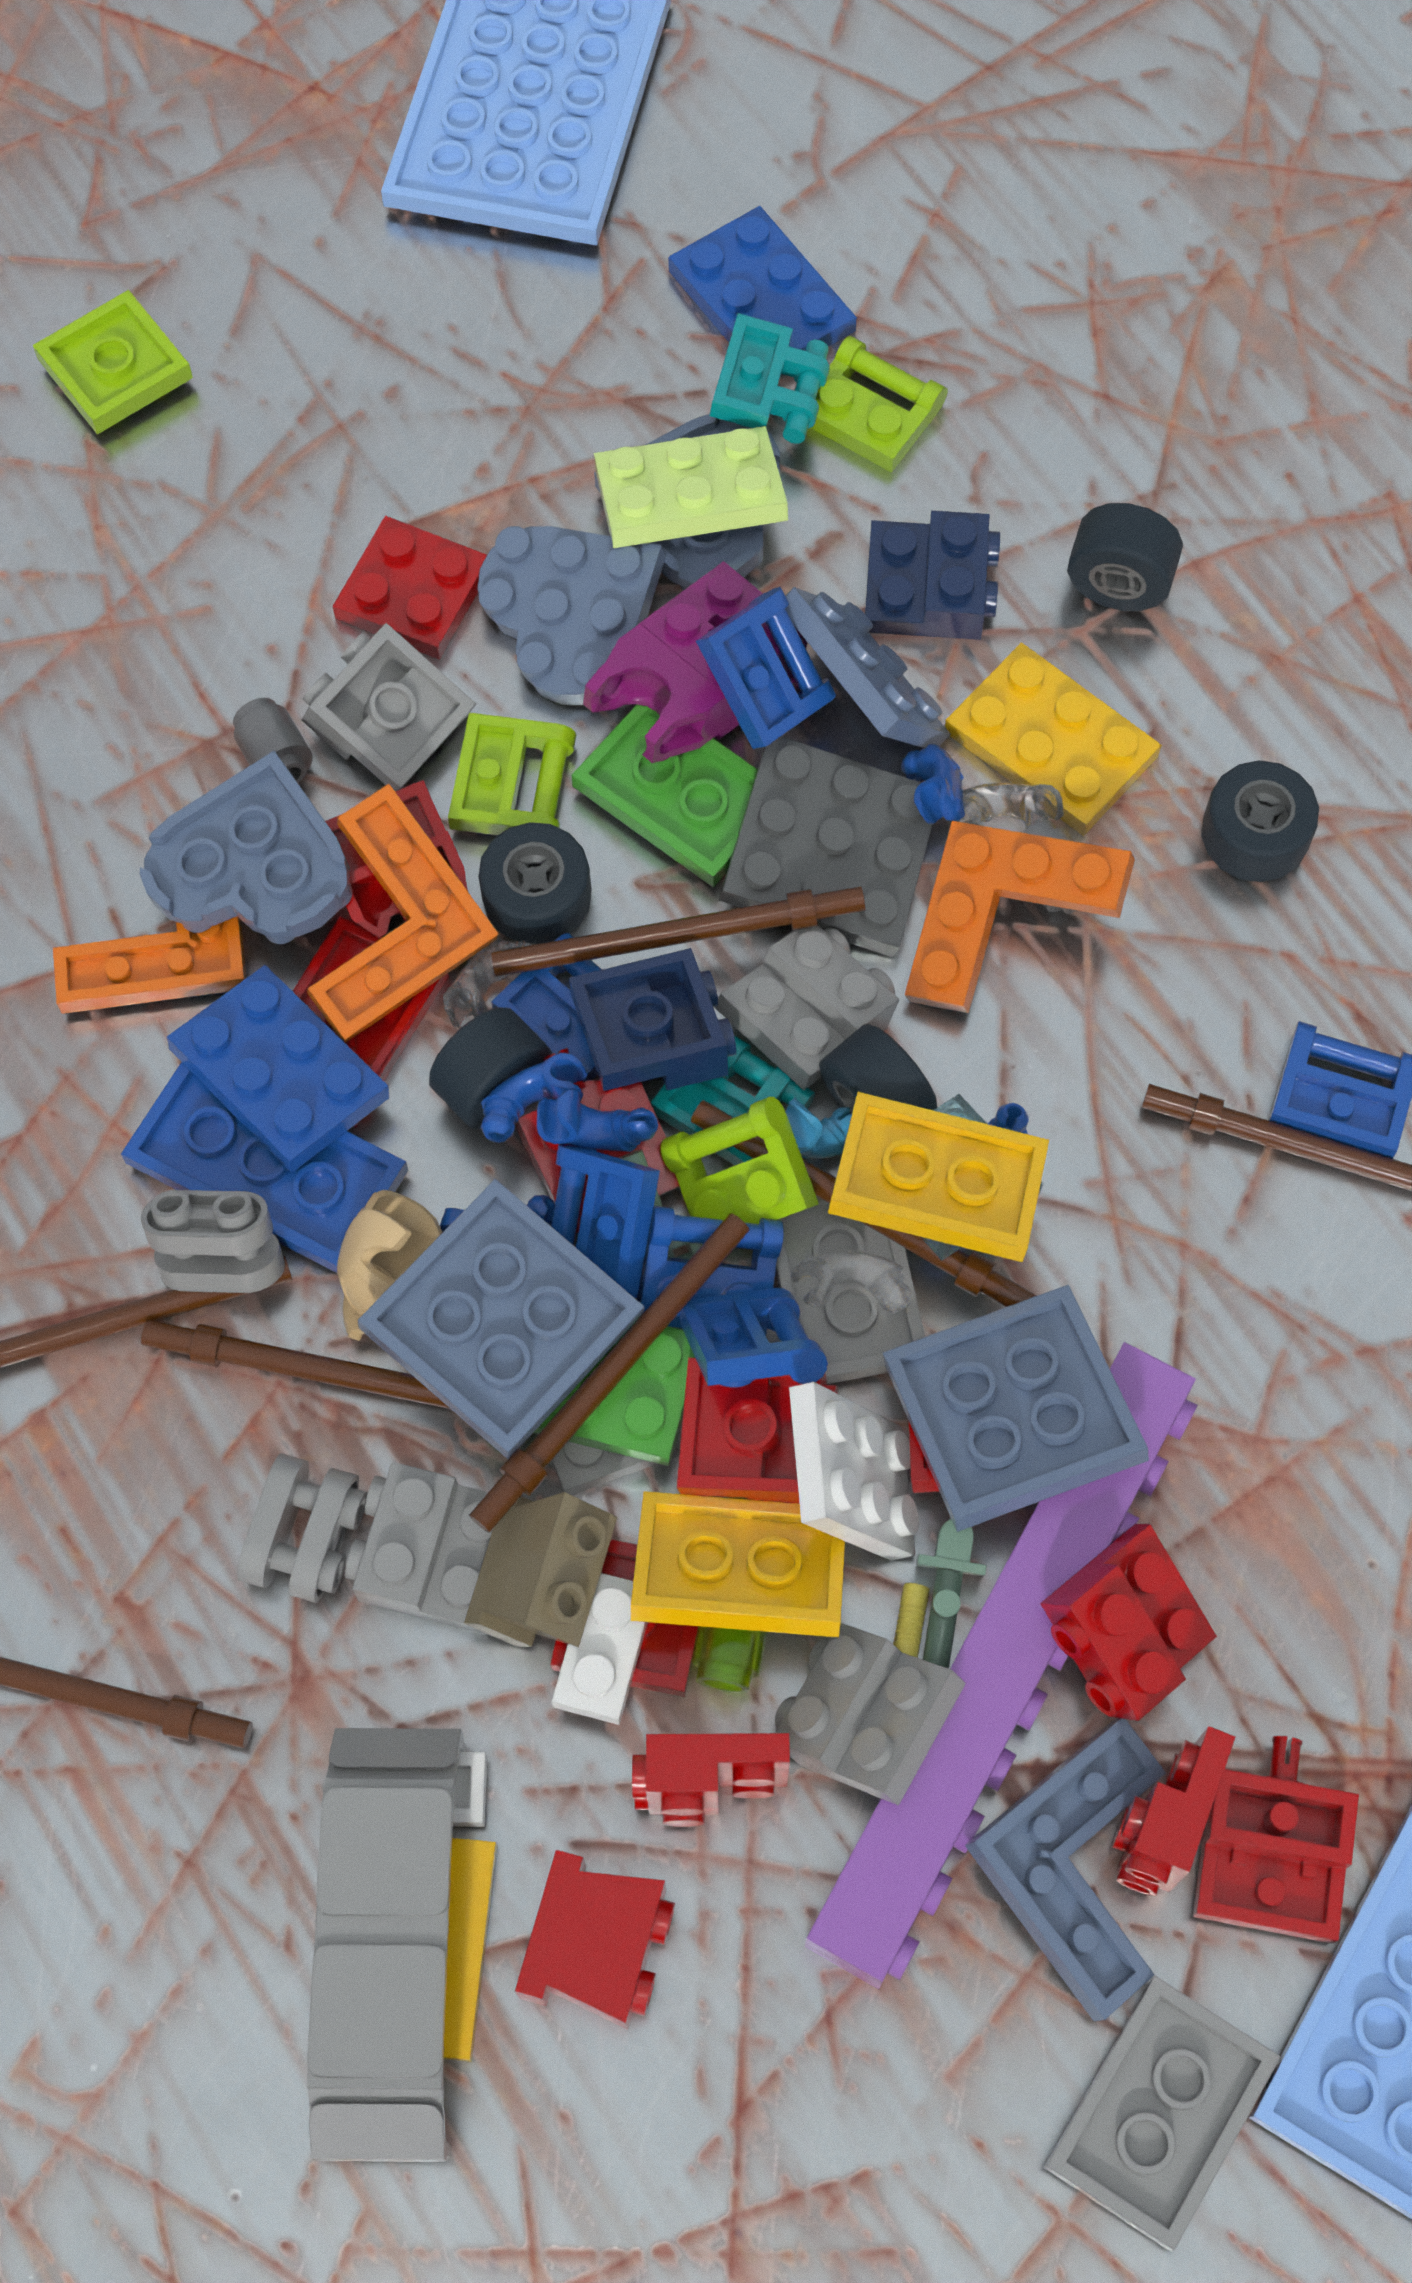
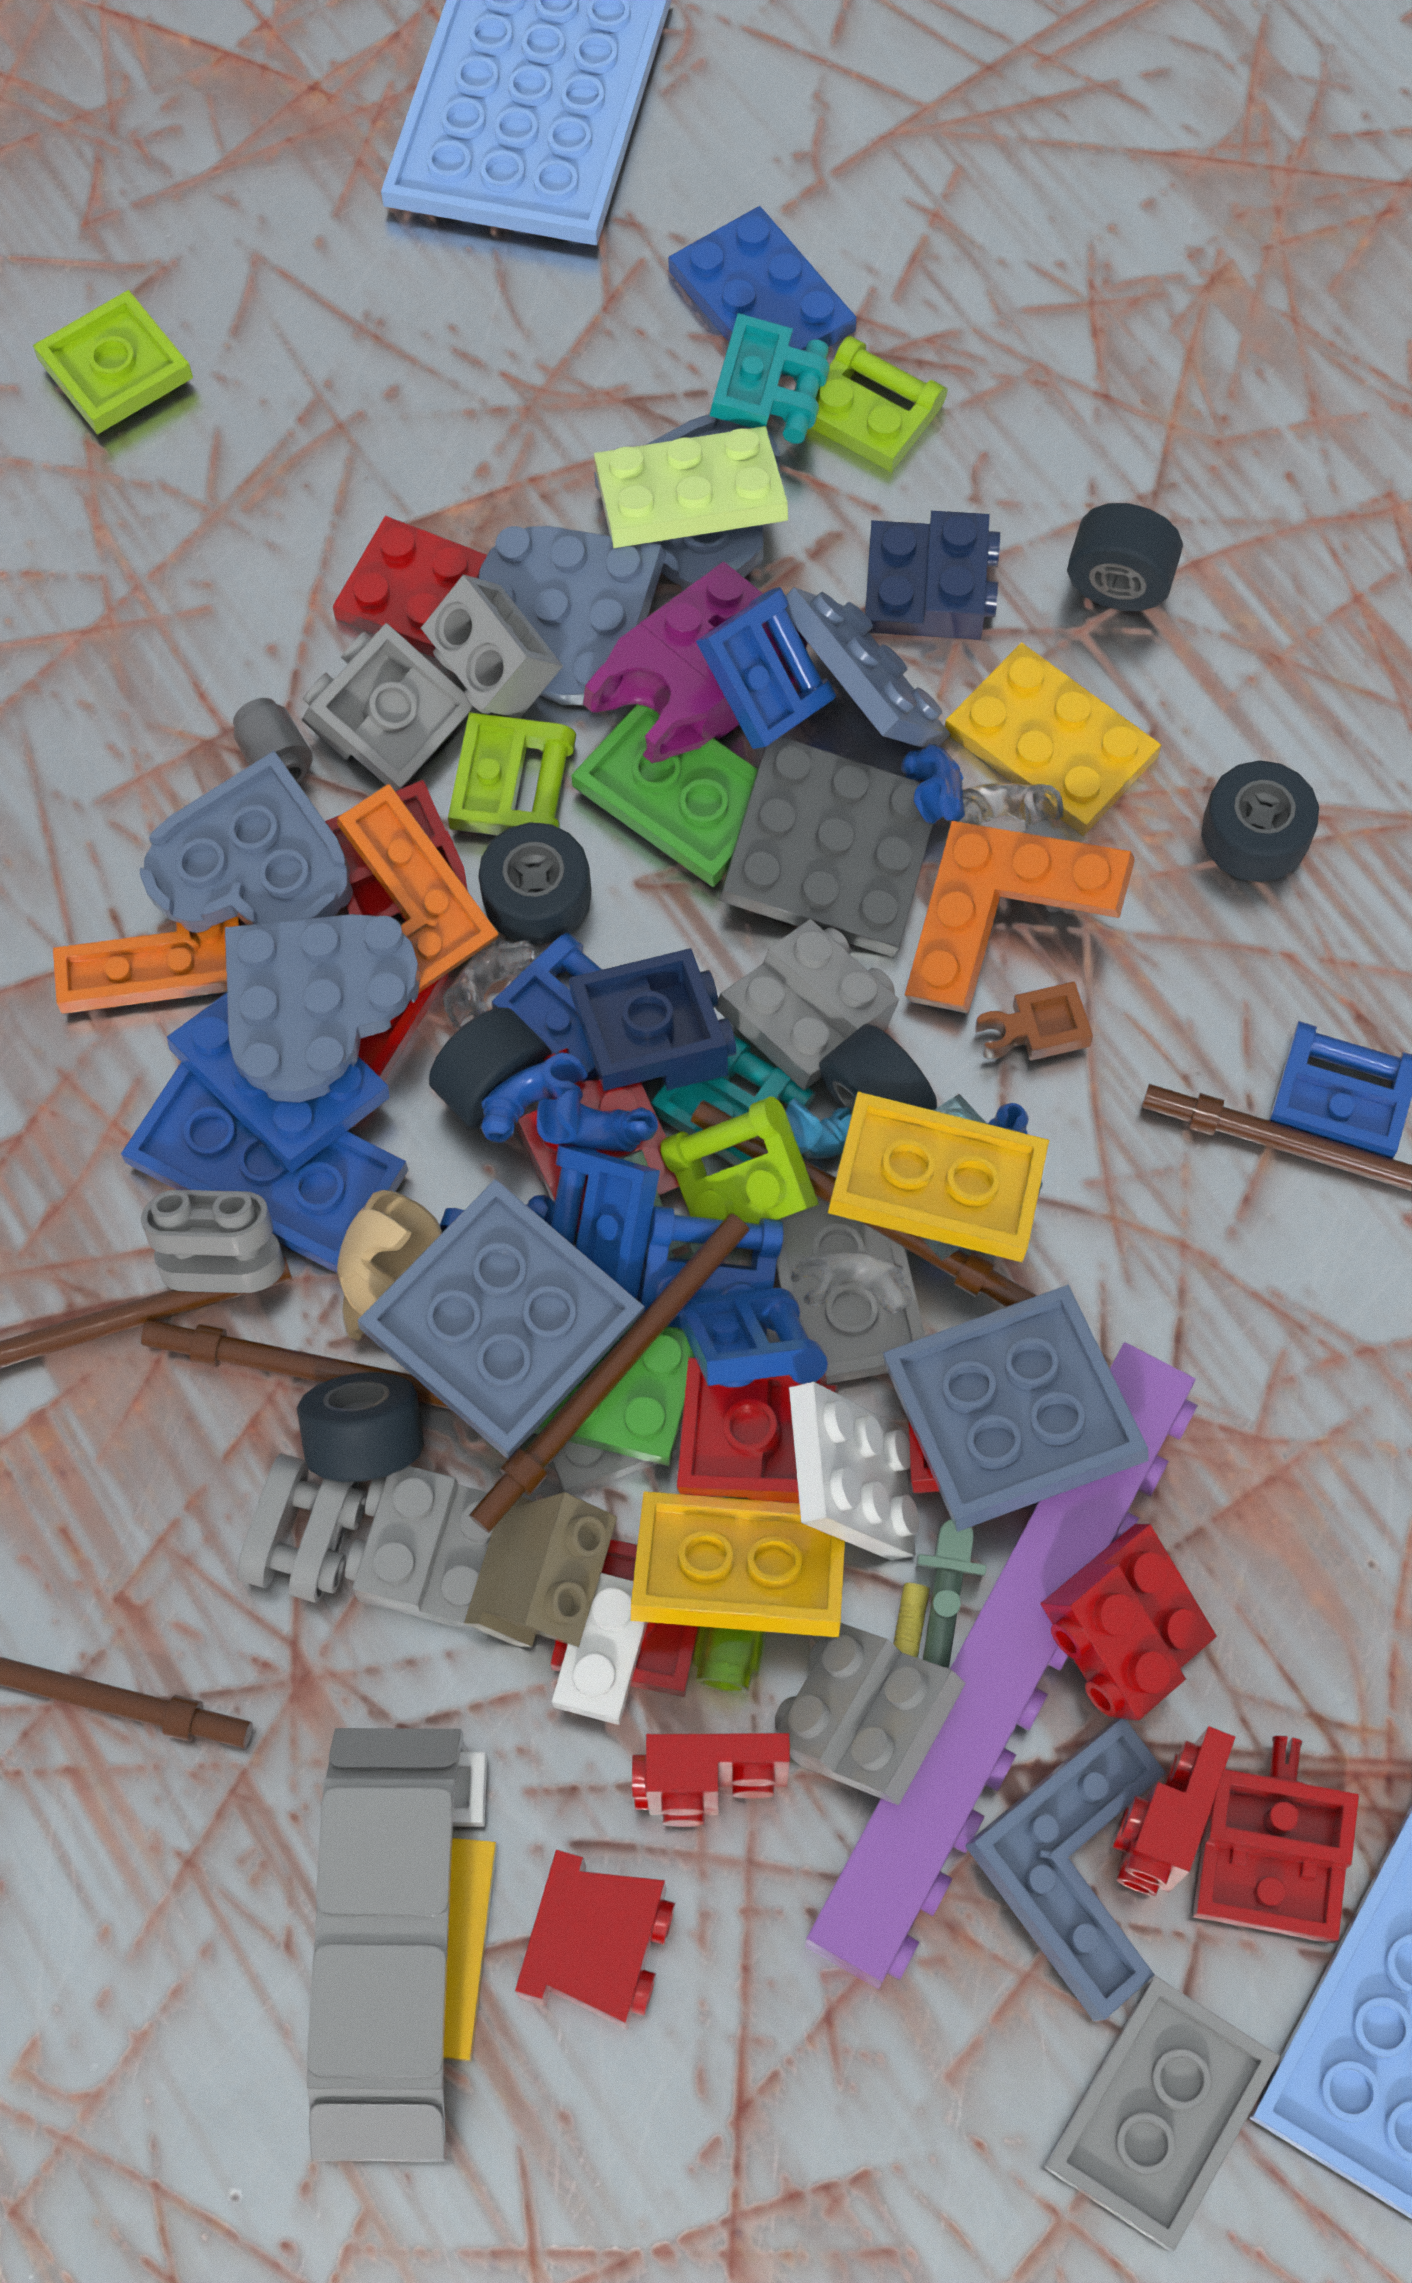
(310, 994): none -> sand blue plate
(360, 1426): none -> black wheel
(490, 648): none -> light grey brick
(799, 909): reddish brown bar -> none
(1044, 1020): none -> dark orange plate

